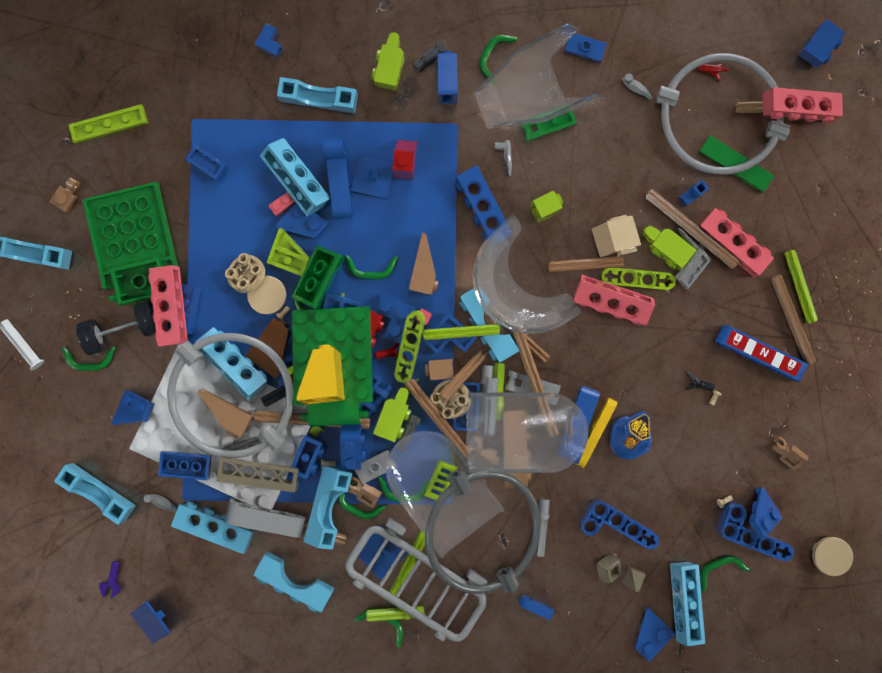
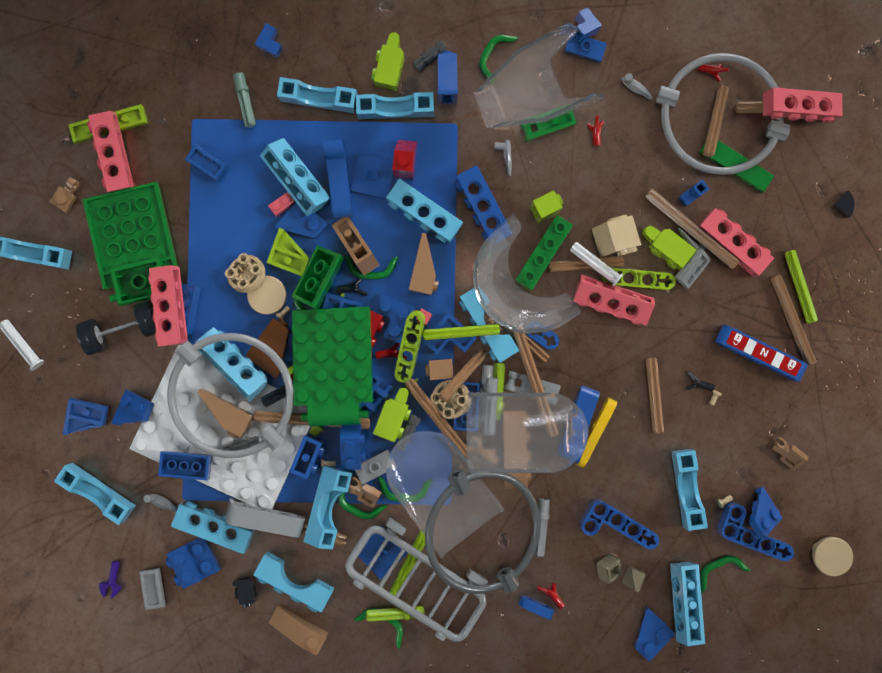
(84, 415): none -> blue wing
(88, 366): green animal -> none
(96, 125): none -> coral brick
(150, 622): blue piece -> none
(152, 588): none -> light grey plate
(192, 562): none -> blue plate
(242, 92): none -> sand green axle
(246, 590): none -> black brick
(258, 479): dark tan fence -> none
(298, 630): none -> medium nougat slope
(322, 377): yellow slope -> none
(351, 288): none -> black bar
(355, 245): none -> medium nougat slope
(402, 190): none -> medium azure brick
(412, 106): none -> medium azure arch
(437, 471): lime slope -> none
(541, 341): none -> blue beam
(543, 253): none -> green brick
(553, 595): none -> red bar
(587, 25): none -> piece
(595, 263): none -> white axle
(596, 130): none -> red bar
(631, 436): blue helmet -> none
(654, 395): none -> medium nougat axle
(690, 504): none -> medium azure arch
(716, 120): none -> medium nougat axle
(821, 44): blue brick -> none
(845, 204): none -> black tile

